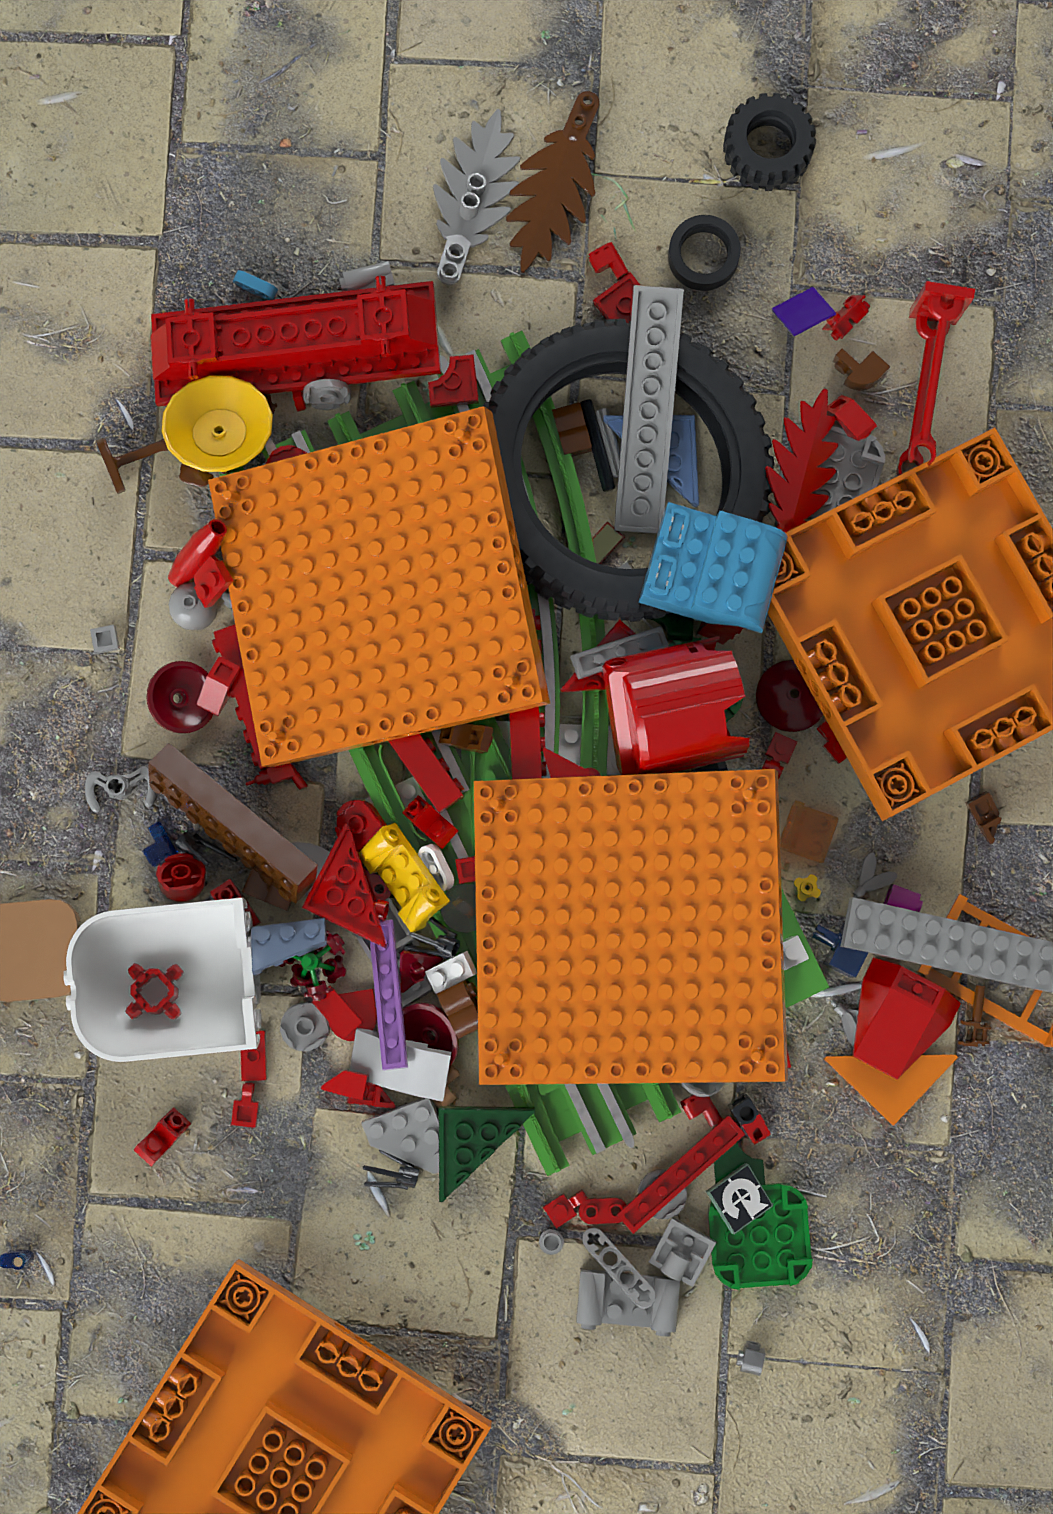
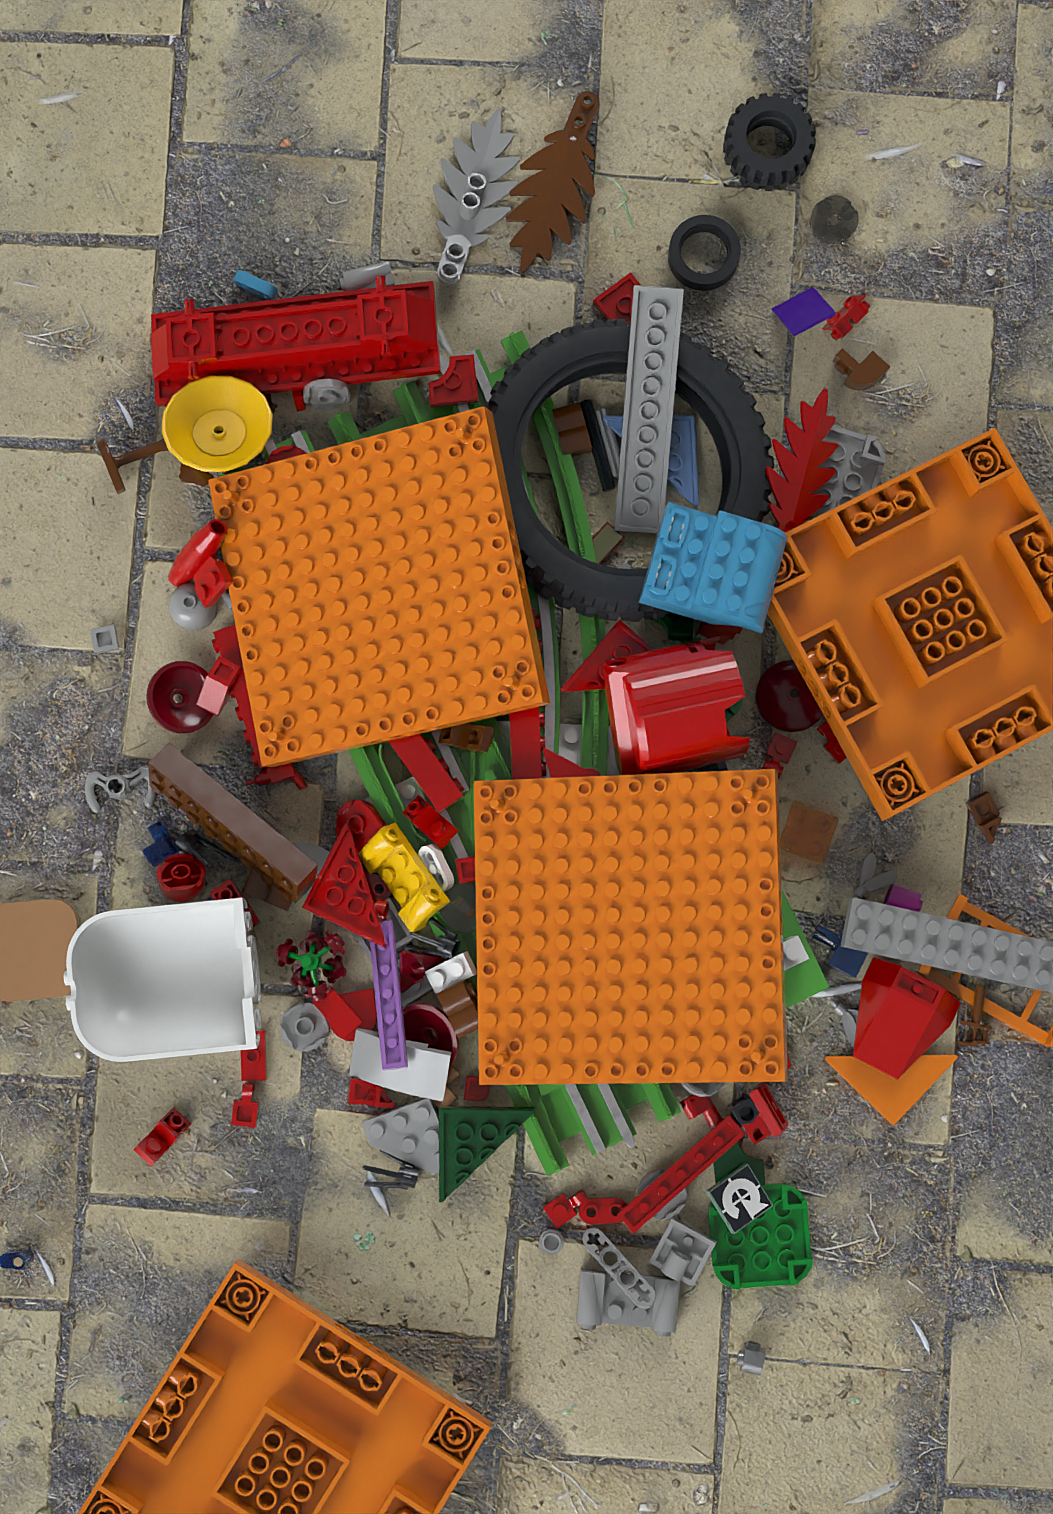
(171, 1009): red piece -> none
(285, 940): sand blue wing -> none
(348, 1084): red slope -> none
(474, 1091): none -> red tile
(592, 660): light grey tile -> none
(608, 257): red piece -> none
(769, 1109): none -> red plate
(813, 891): yellow plate -> none
(825, 209): none -> clear smoke plate
(852, 417): red slope -> none
(943, 305): red piece -> none

